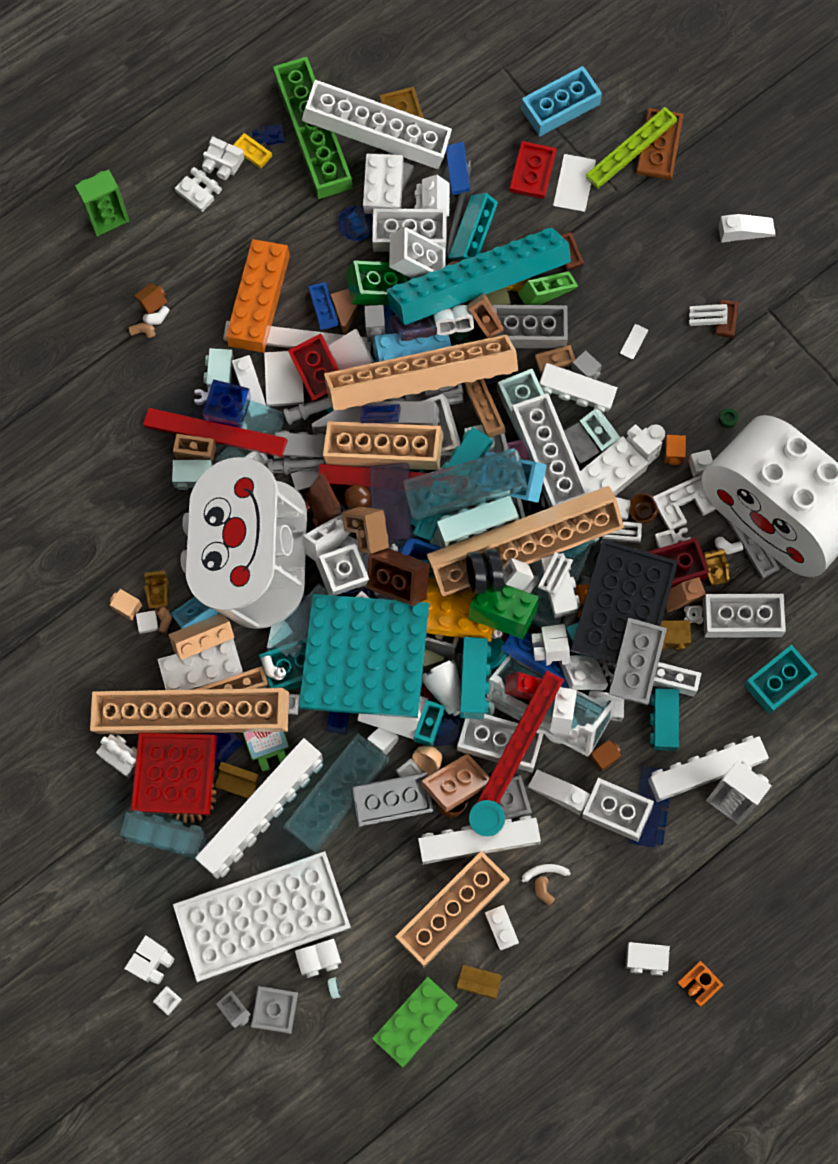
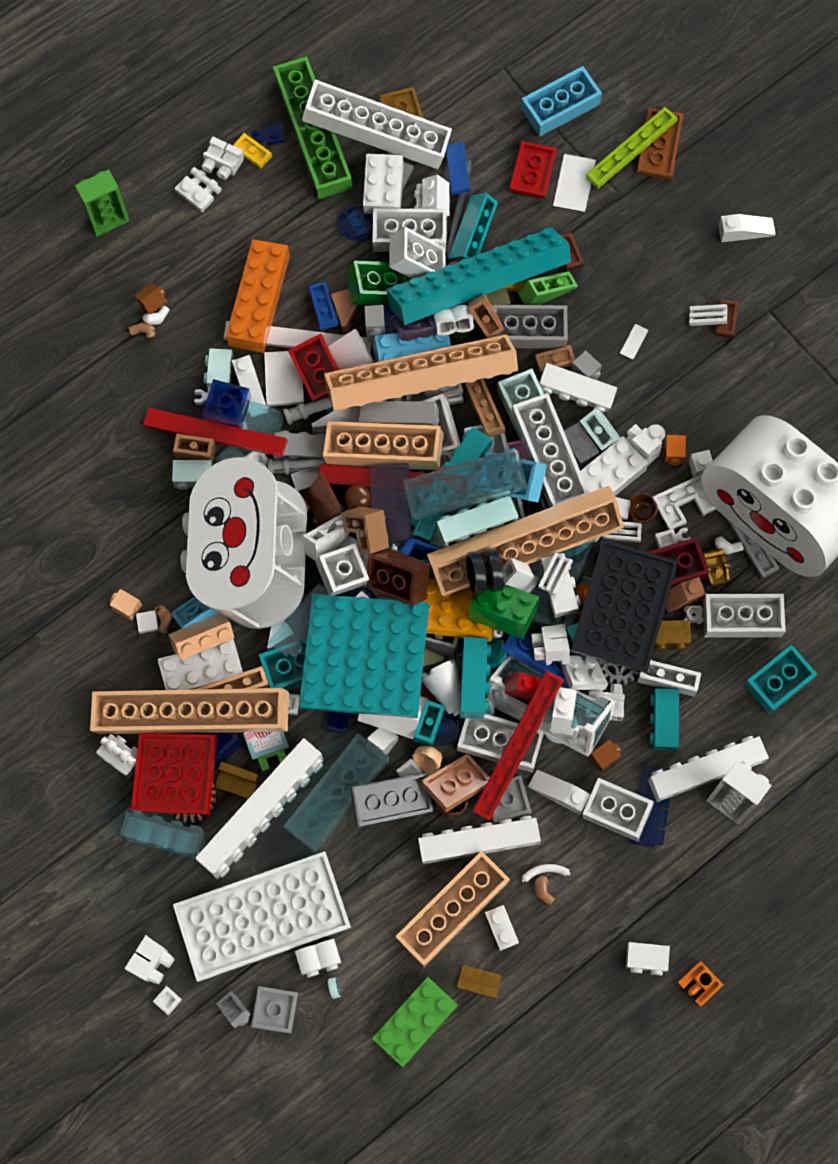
(157, 589): pearl gold hand -> none
(272, 671): white arm -> none
(380, 413): clear blue tile -> none
(487, 818): teal piece -> none
(637, 661): light grey plate -> none
(728, 418): dark green tile -> none

